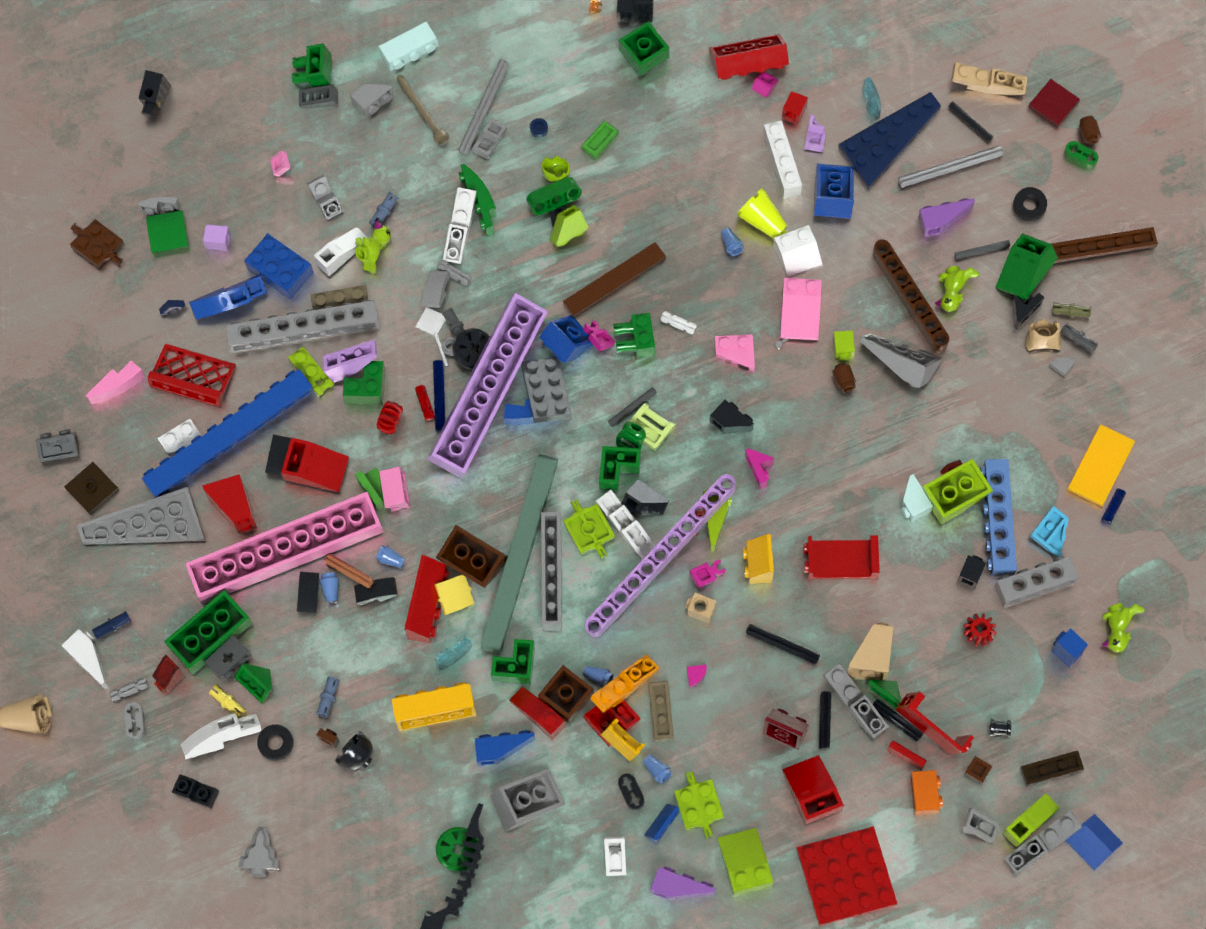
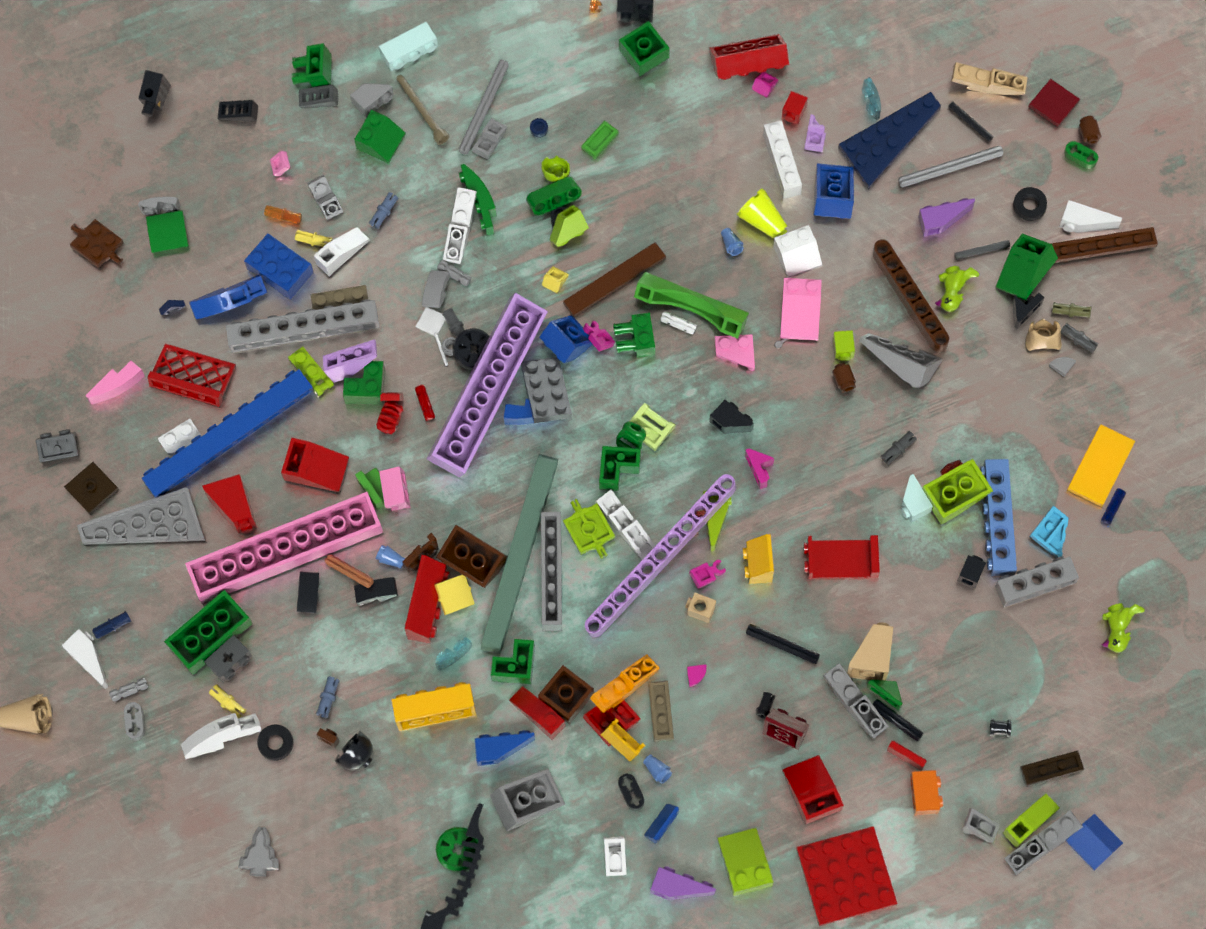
(167, 675): clear red slope -> none
(195, 791): black slope -> none
(216, 237): lavender panel -> none
(249, 113): none -> black slope
(255, 680): green slope -> none
(277, 454): black slope -> none
(283, 214): none -> clear orange axle
(311, 238): none -> light yellow axle
(329, 585): medium blue cone -> none
(369, 248): lime animal -> none
(379, 137): none -> green slope
(391, 396): none -> red tile
(429, 549): none -> reddish brown wing
(439, 398): clear blue axle -> none
(554, 279): none -> light yellow slope
(598, 675): medium blue cone -> none
(631, 407): dark grey piece -> none
(644, 500): slope -> none
(660, 291): none -> bright green arch
(699, 804): lime plate -> none
(765, 705): none -> black pin
(825, 720): black axle -> none
(898, 447): none -> dark grey pin
(908, 709): red panel -> none
(972, 627): red gear -> none
(978, 770): reddish brown plate -> none
(1069, 647): blue brick -> none
(1085, 219): none -> white slope

